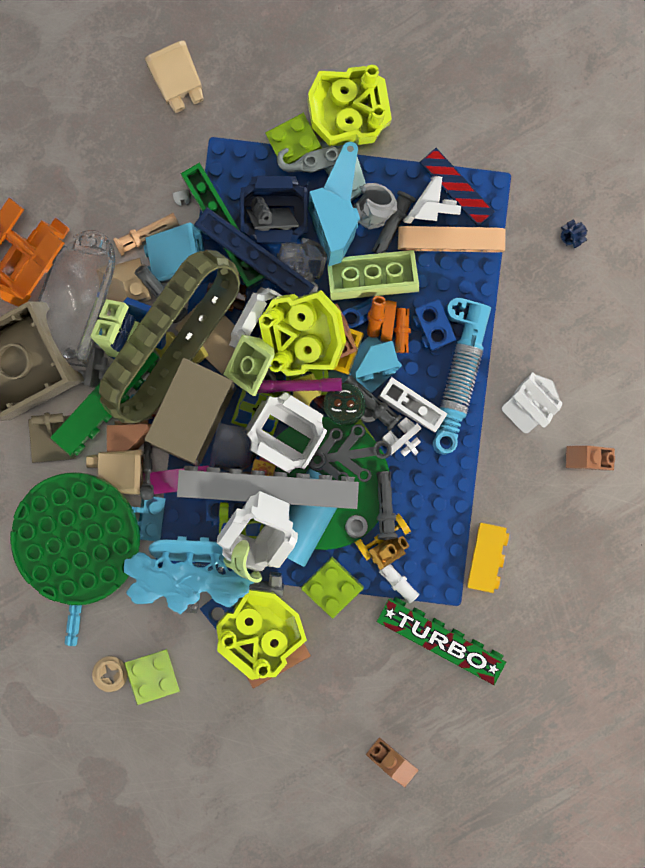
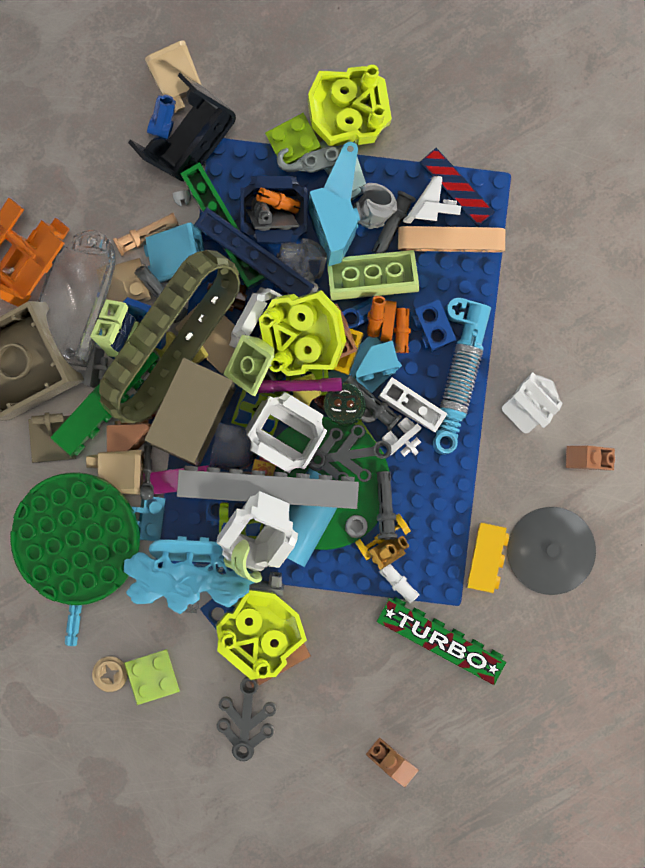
(161, 120): none -> blue piece
(194, 137): none -> black windscreen
(245, 722): none -> dark grey plant
(278, 200): none -> orange pin
(332, 587): lime plate -> none
(551, 550): none -> dark grey dish
(574, 233): dark blue gear -> none

